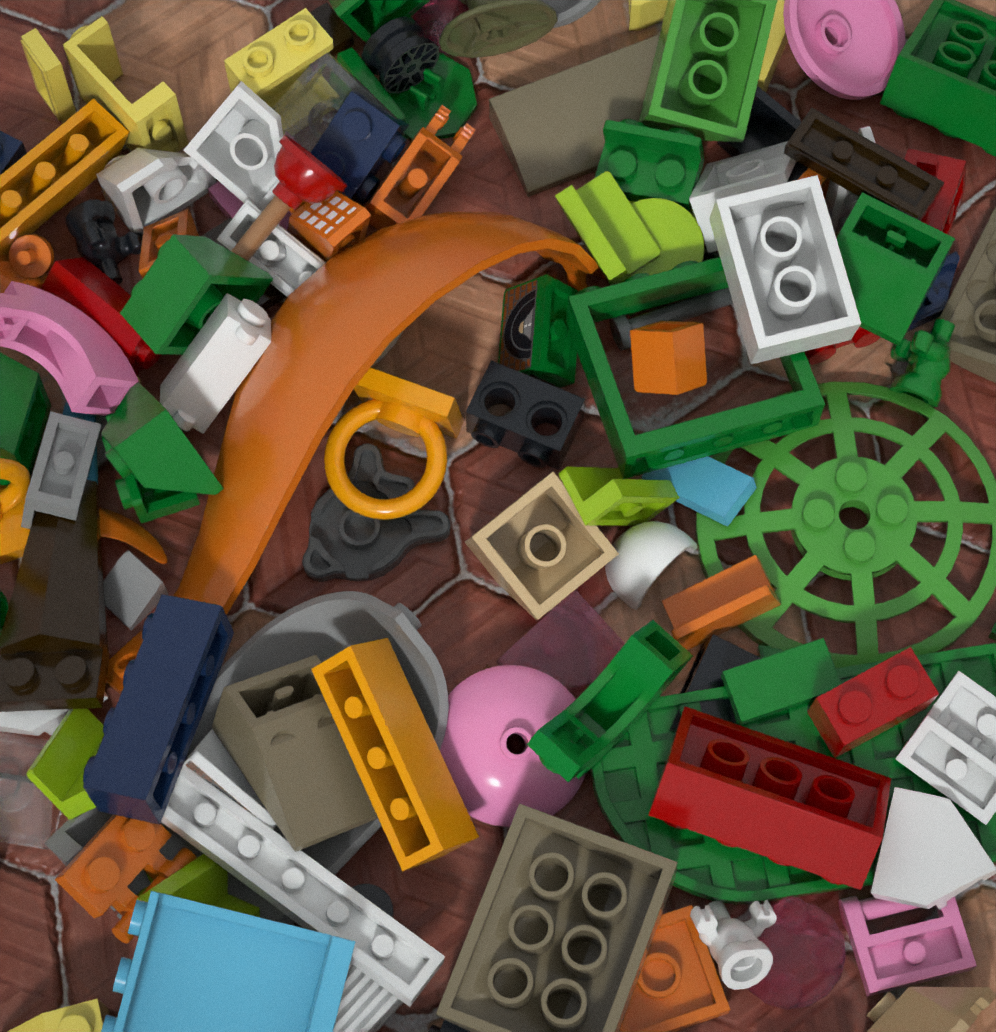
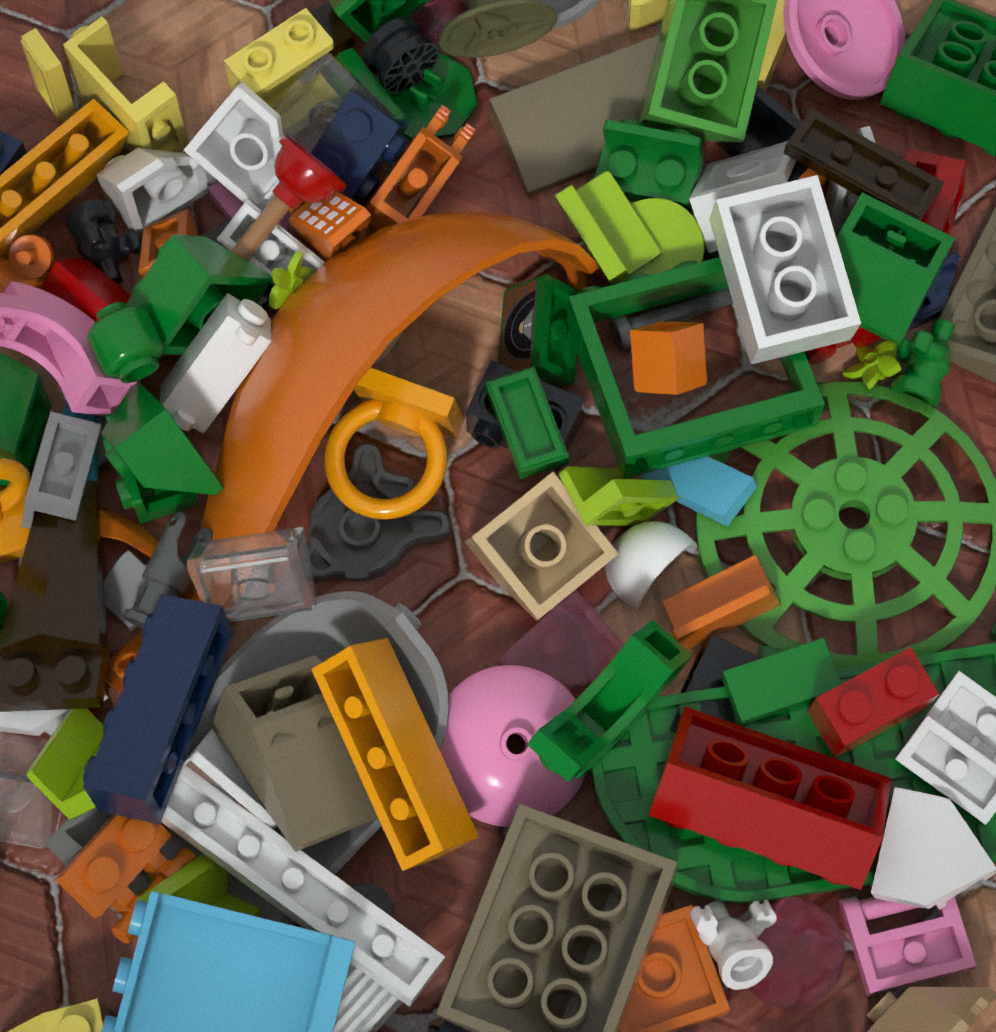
(126, 342): none -> green head
(165, 571): none -> dark grey piece
(255, 574): none -> clear slope
(288, 280): none -> lime plant
(527, 422): none -> green tile
(874, 364): none -> lime plant

